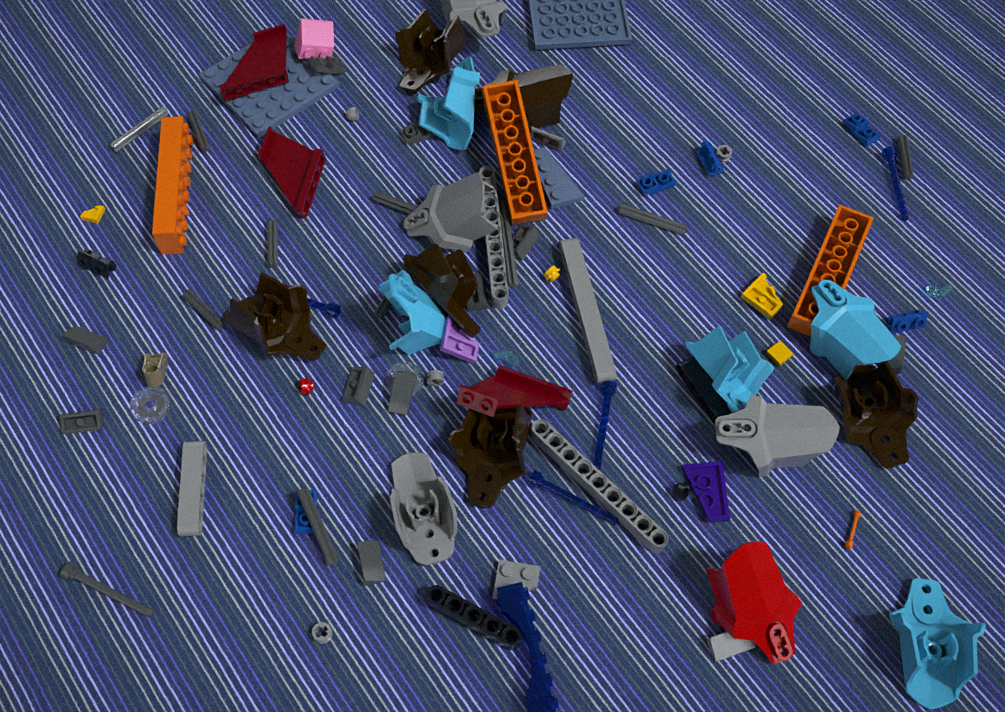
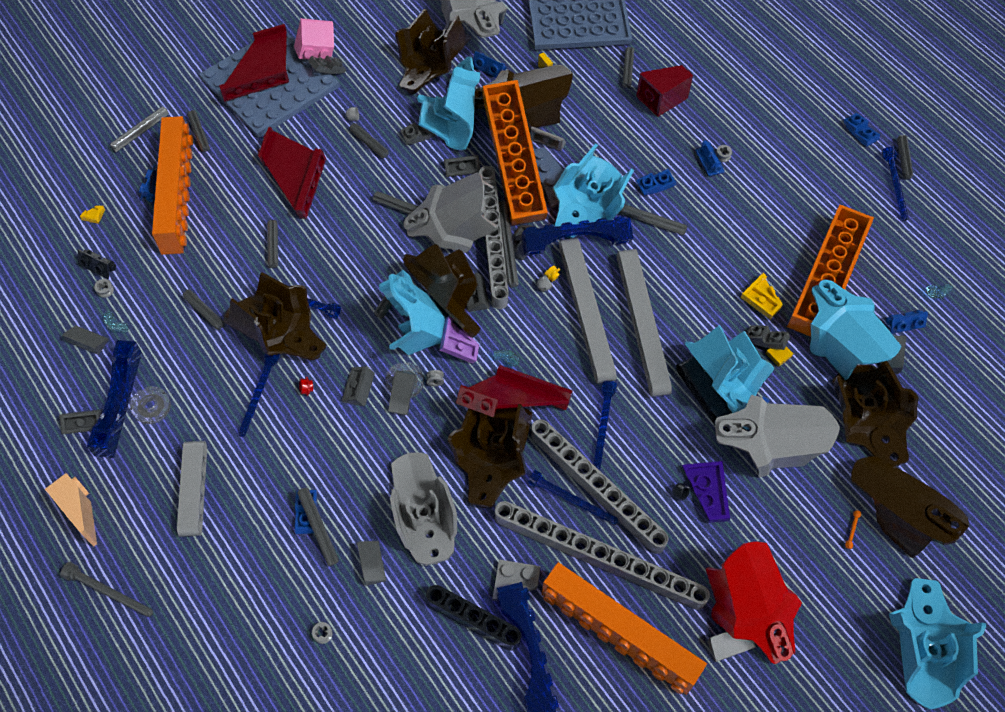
(72, 500): none -> light nougat slope
(102, 283): none -> light grey bush
(107, 430): none -> clear blue arch
(112, 324): none -> clear light blue arm
(148, 190): none -> blue hinge
(155, 368): dark tan piece -> none
(269, 361): none -> clear blue piece
(371, 142): none -> dark grey axle
(461, 165): none -> dark grey slope
(487, 64): none -> blue hinge
(544, 61): none -> yellow tile
(544, 283): none -> light grey hinge
(590, 190): none -> medium azure piece
(606, 563): none -> light grey beam
(616, 230): none -> clear blue arch
(623, 629): none -> orange brick
(628, 67): none -> dark grey axle
(644, 323): none -> light grey beam
(664, 88): none -> dark red slope
(770, 339): none -> dark grey slope
(907, 505): none -> dark brown piece

